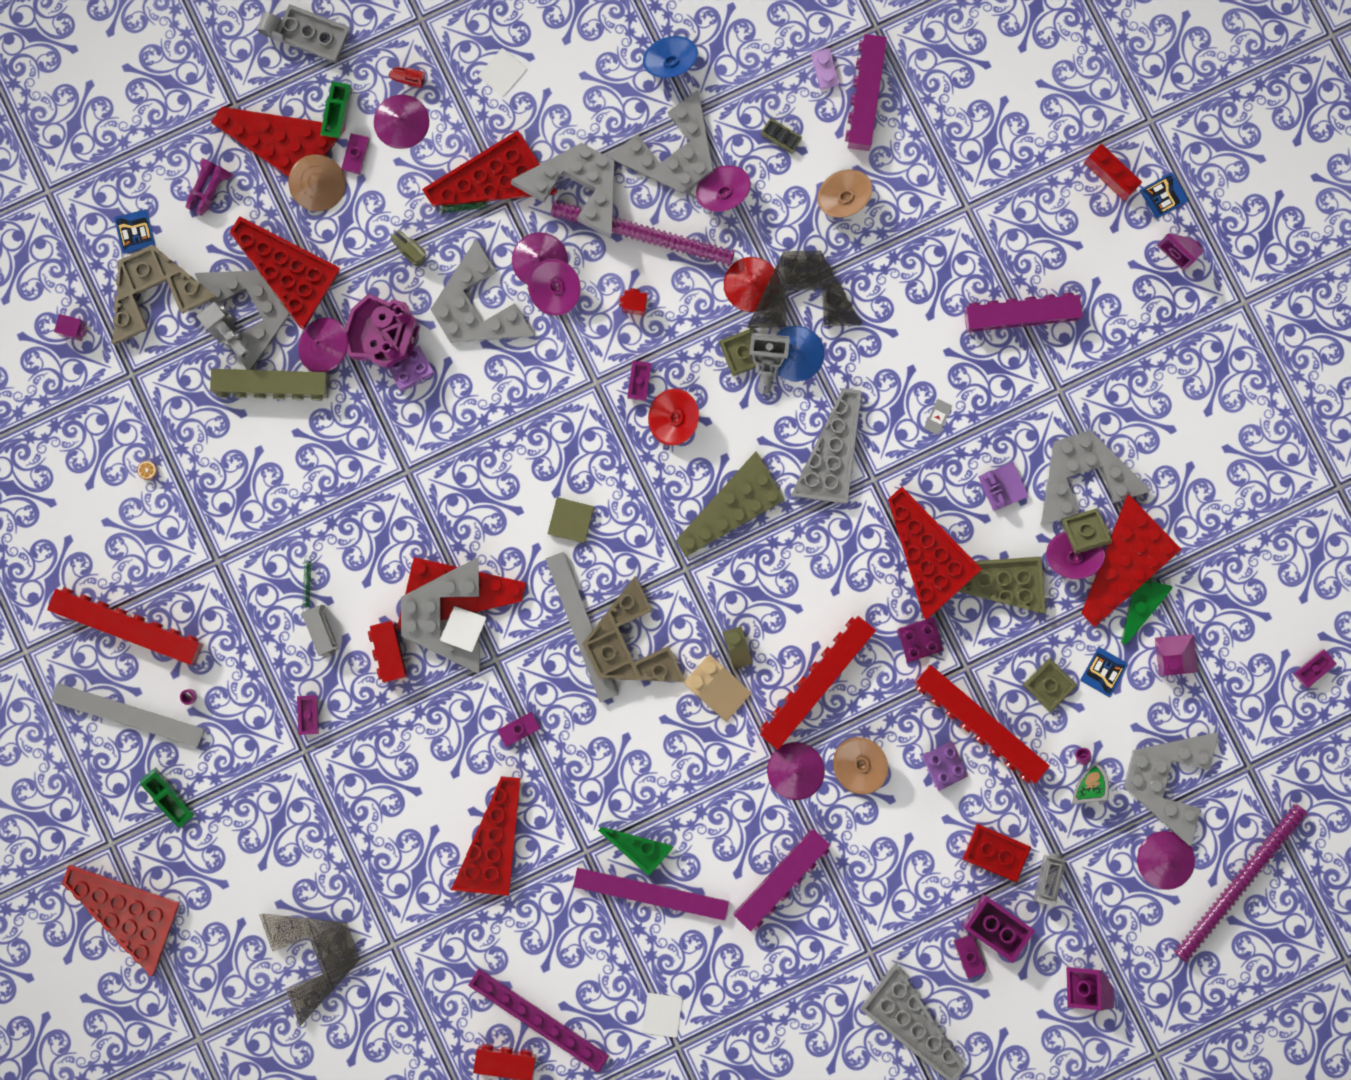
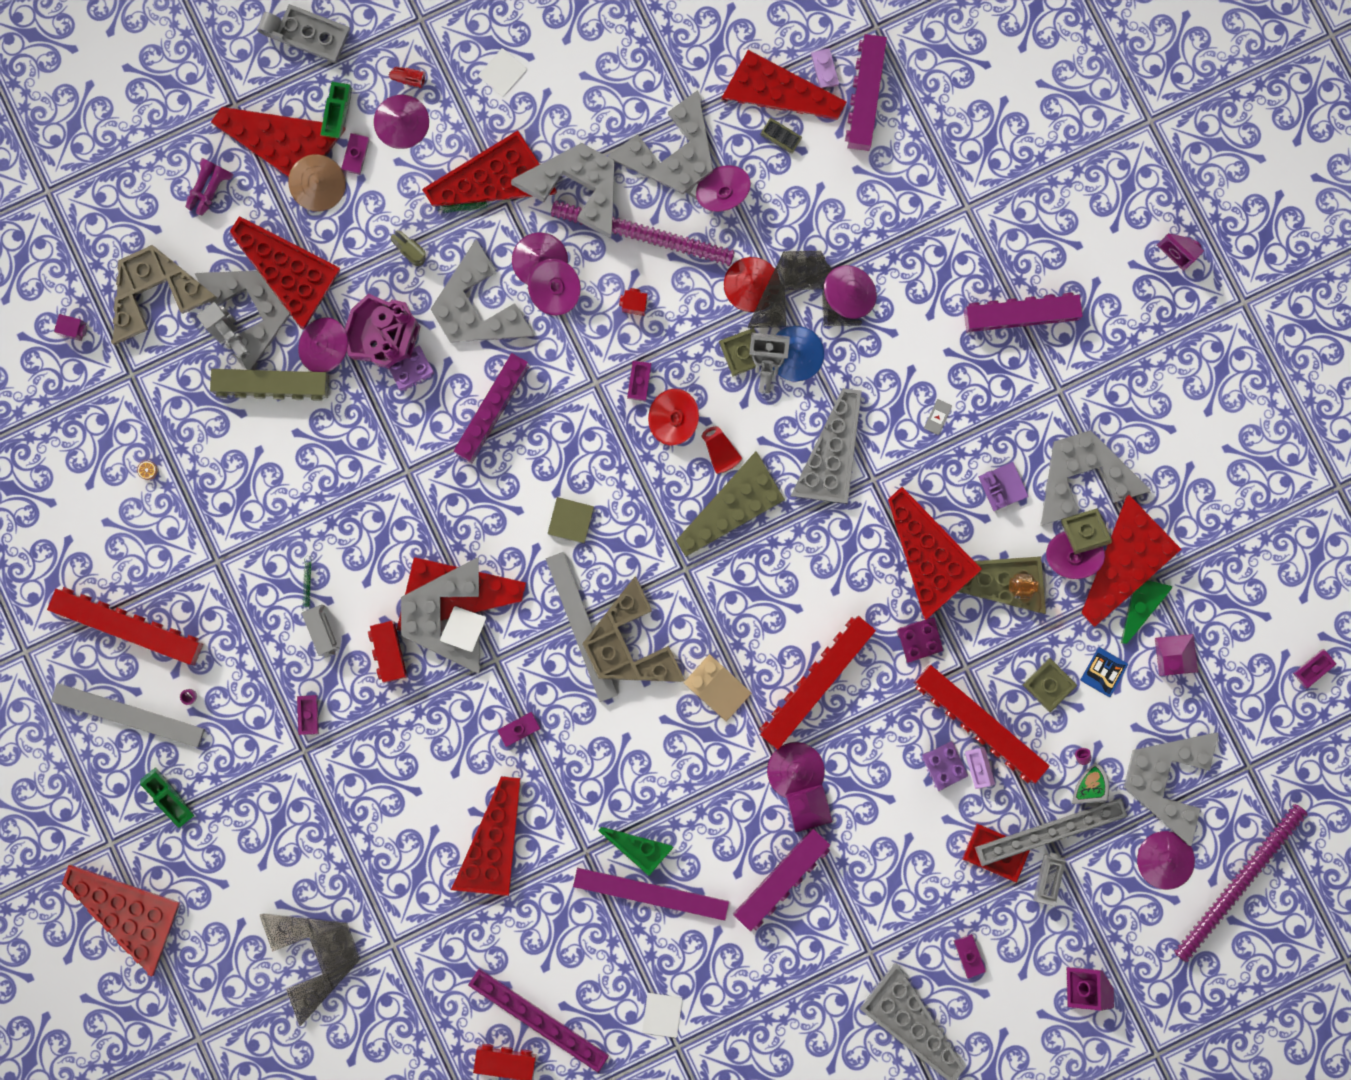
(134, 231): sticker -> none
(491, 408): none -> magenta brick
(670, 56): blue hat -> none
(720, 450): none -> red piece
(737, 647): olive slope -> none
(773, 87): none -> red wing
(808, 808): none -> magenta slope
(844, 193): medium nougat hat -> none
(850, 291): none -> magenta hat
(860, 765): medium nougat hat -> none
(979, 768): none -> lavender plate
(997, 928): magenta brick -> none
(1023, 586): none -> clear orange head
(1051, 832): none -> light grey tile
(1112, 172): red brick -> none
(1163, 195): sticker -> none

